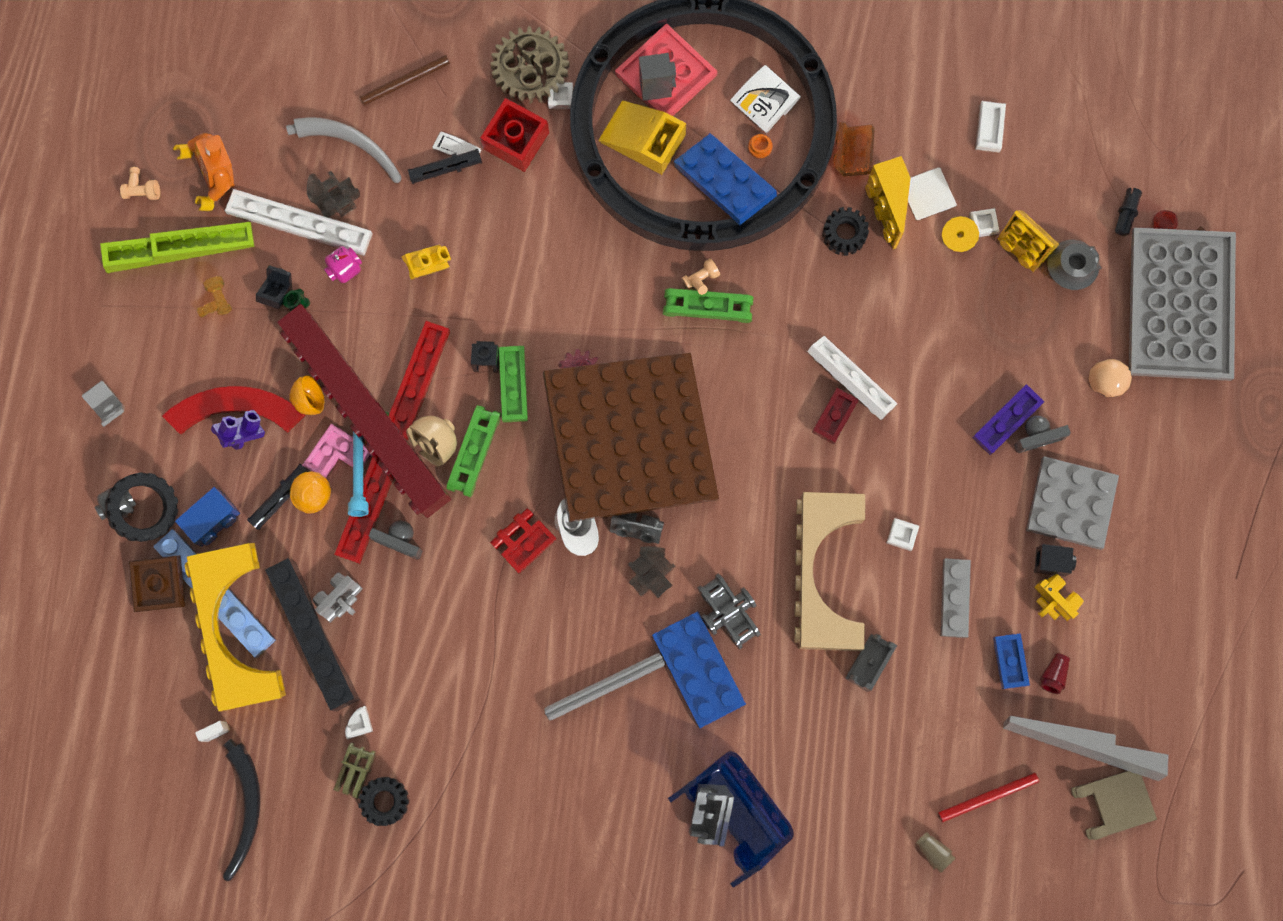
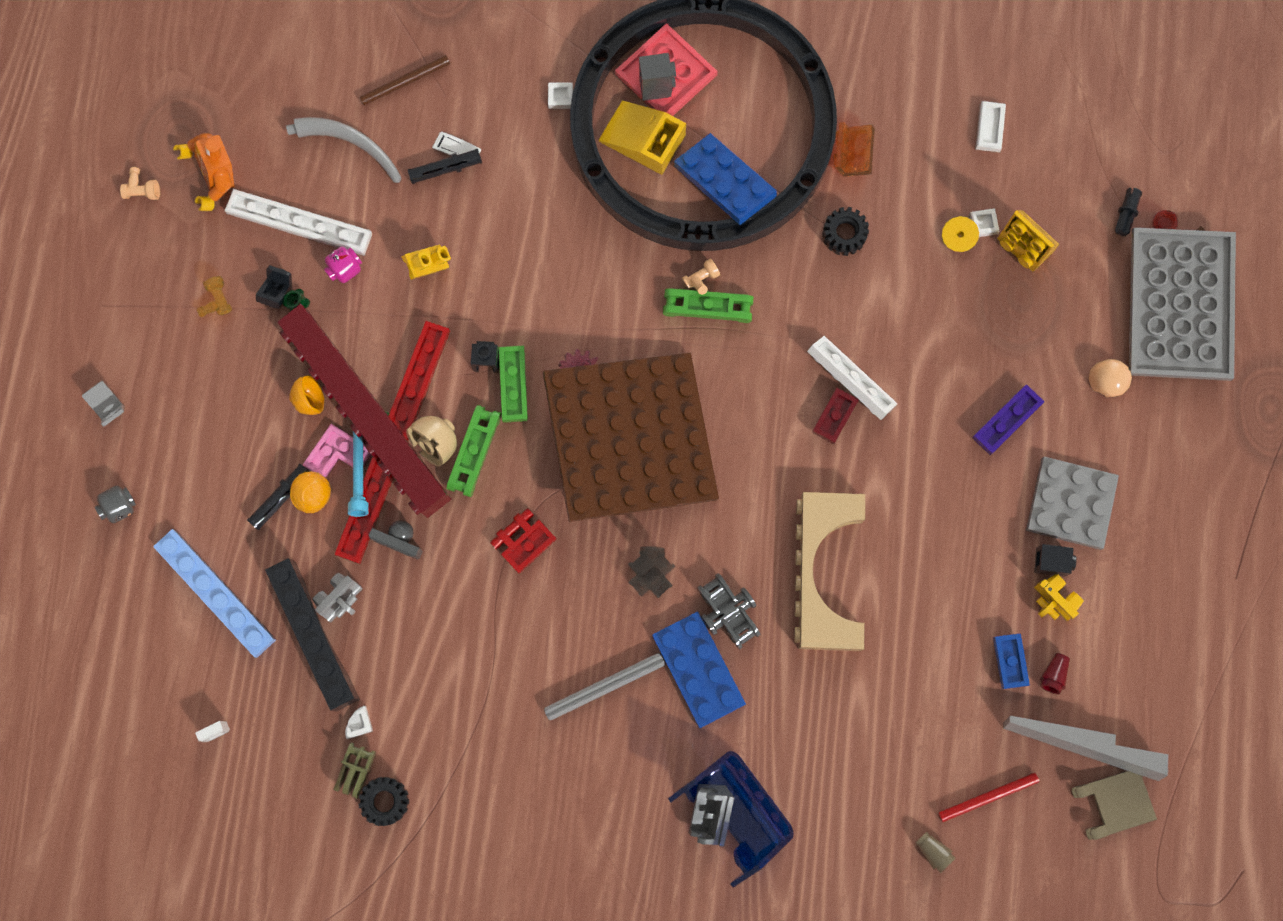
(148, 480): black tyre -> none
(157, 583): reddish brown tile -> none
(175, 246): lime slope -> none
(208, 517): blue brick -> none
(232, 400): red tile -> none
(232, 680): yellow arch -> none
(237, 431): dark purple hips -> none
(250, 787): black animal -> none
(333, 200): clear smoke piece -> none
(514, 78): dark tan gear -> none
(514, 134): red brick -> none
(578, 536): white piece -> none
(647, 530): dark grey hinge -> none
(760, 146): orange plate -> none
(765, 98): slope -> none
(871, 662): dark grey hinge -> none
(889, 189): yellow slope -> none
(902, 534): white tile -> none
(929, 194): white sticker -> none
(955, 598): light grey plate -> none
(1040, 434): dark grey tile -> none
(1074, 264): dark grey piece -> none

